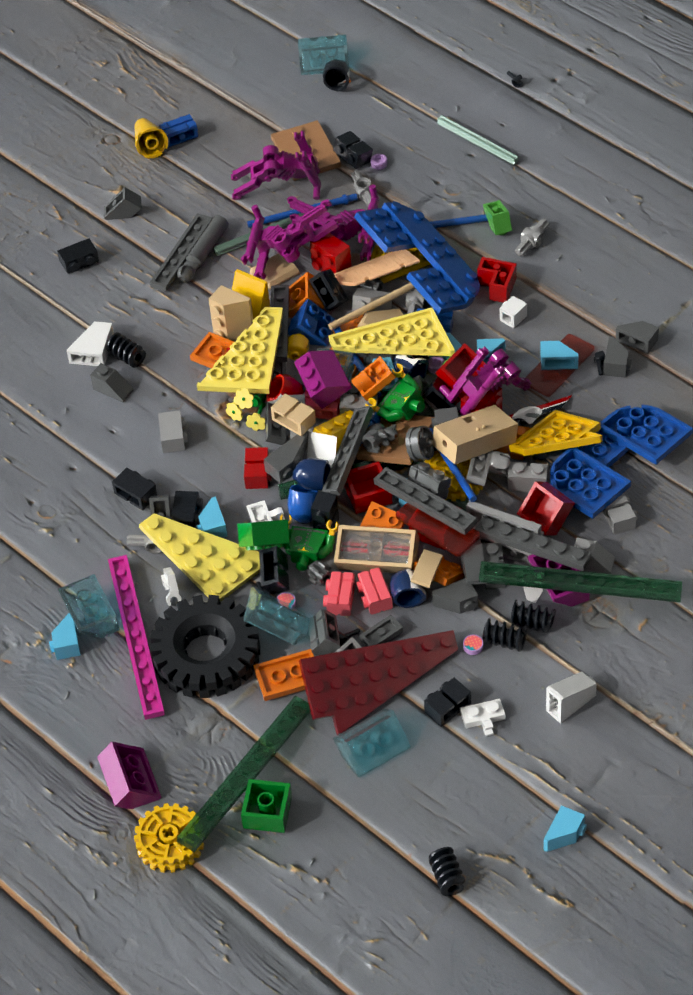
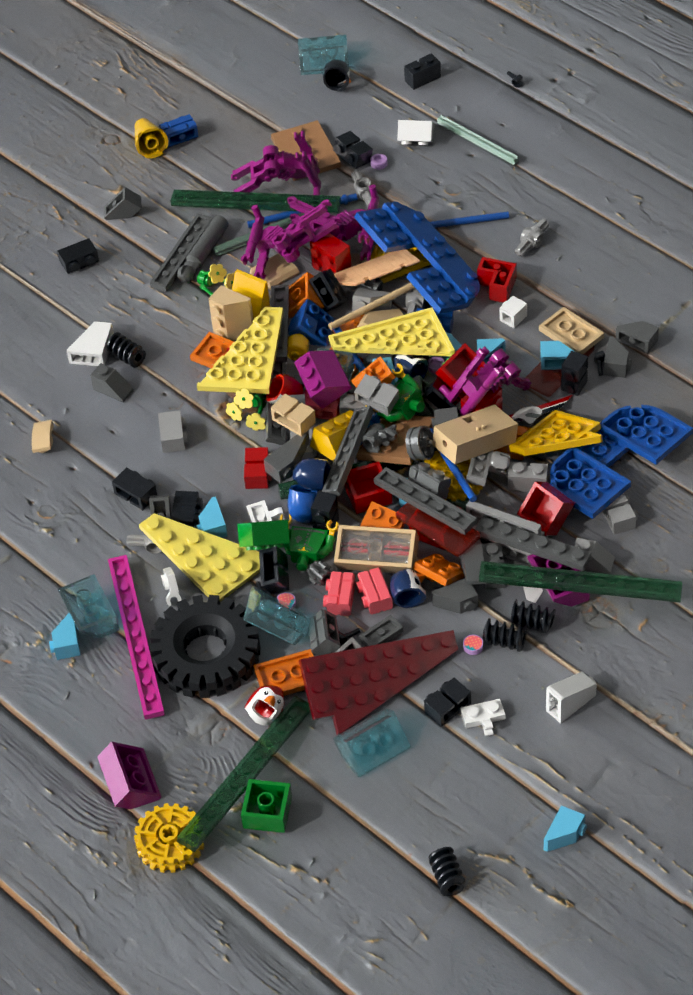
(42, 437): none -> tan slope
(215, 275): none -> plant
(246, 200): none -> clear green plate
(266, 701): none -> piece
(321, 446): white sticker -> none
(377, 395): none -> light grey piece
(415, 131): none -> white slope
(422, 72): none -> black piece
(426, 568): tan slope -> none
(498, 217): bright green slope -> none
(571, 331): none -> tan plate
(574, 373): none -> black piece

